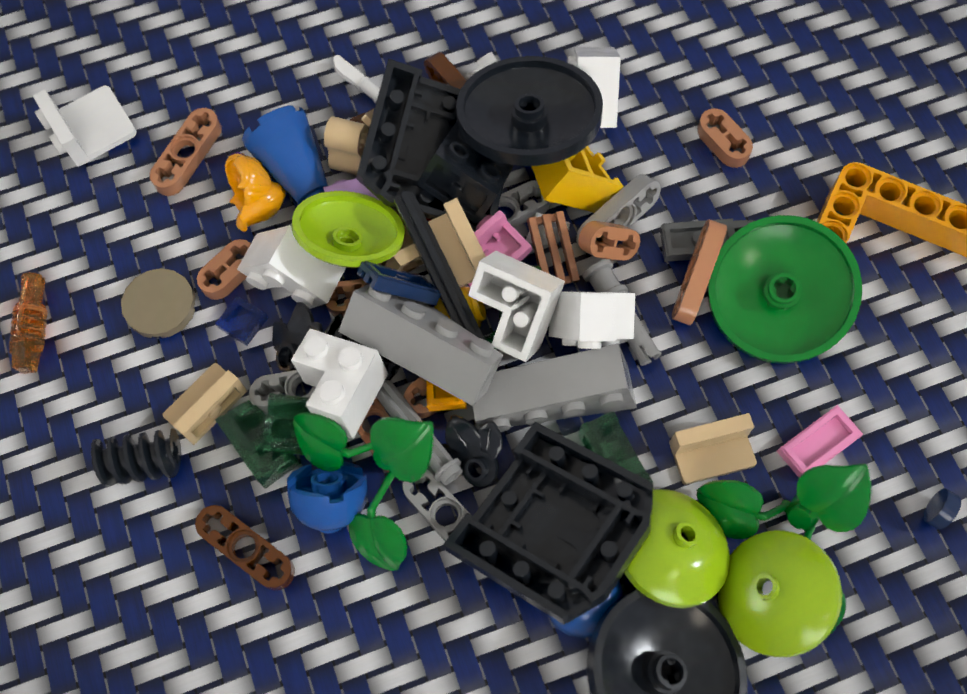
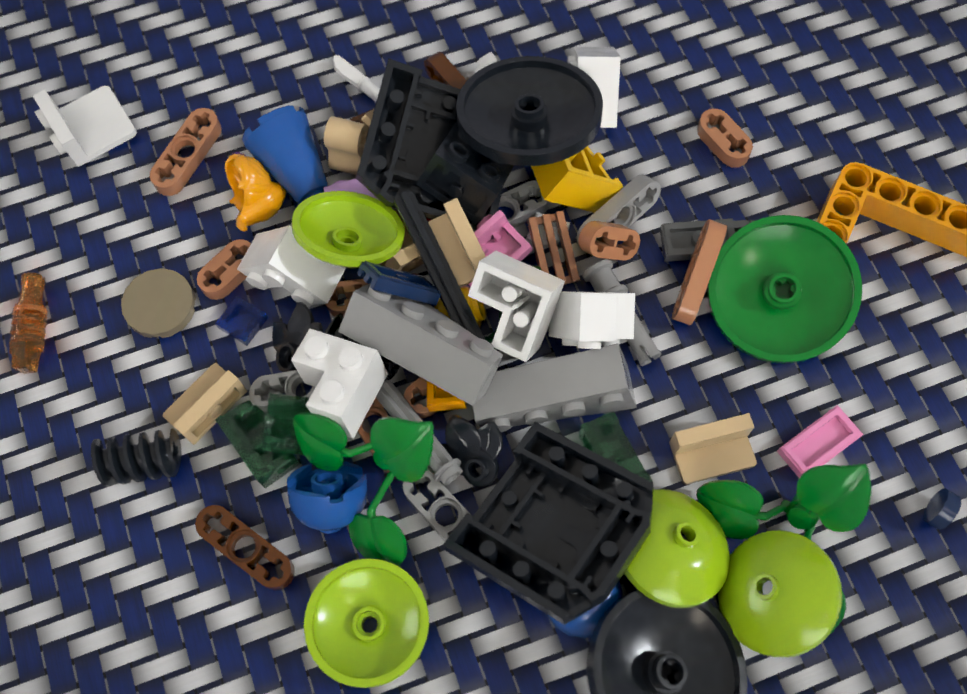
(342, 606): none -> lime dish

